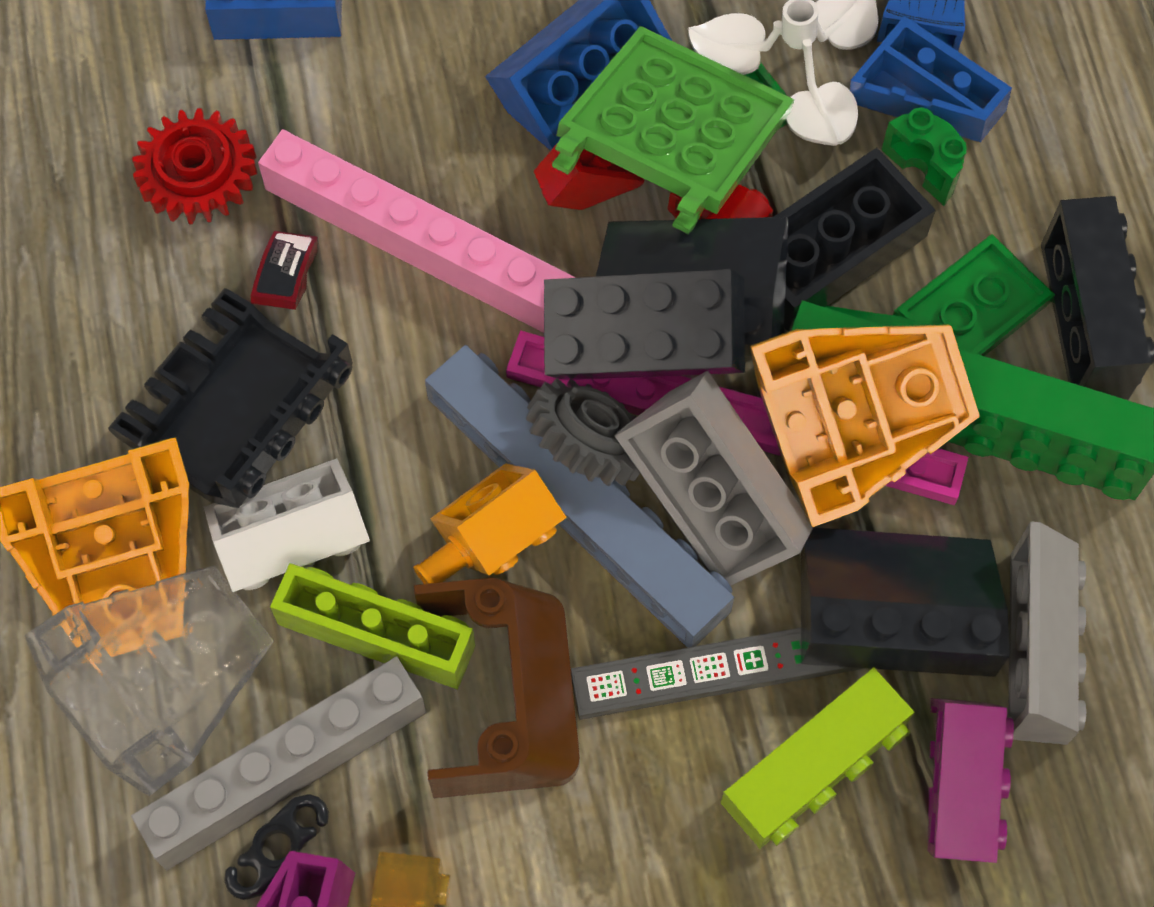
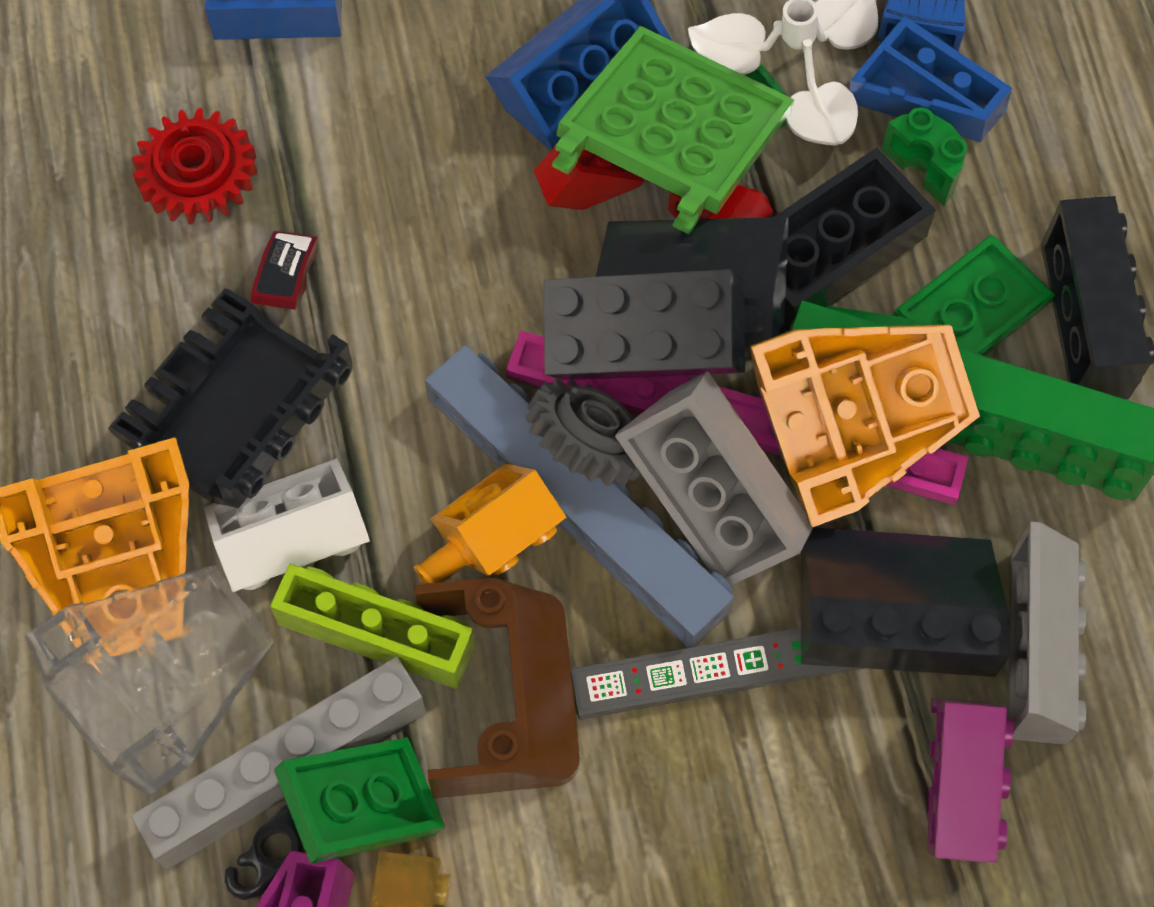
(358, 799): none -> green plate
(408, 228): bright pink brick -> none
(817, 759): lime brick -> none

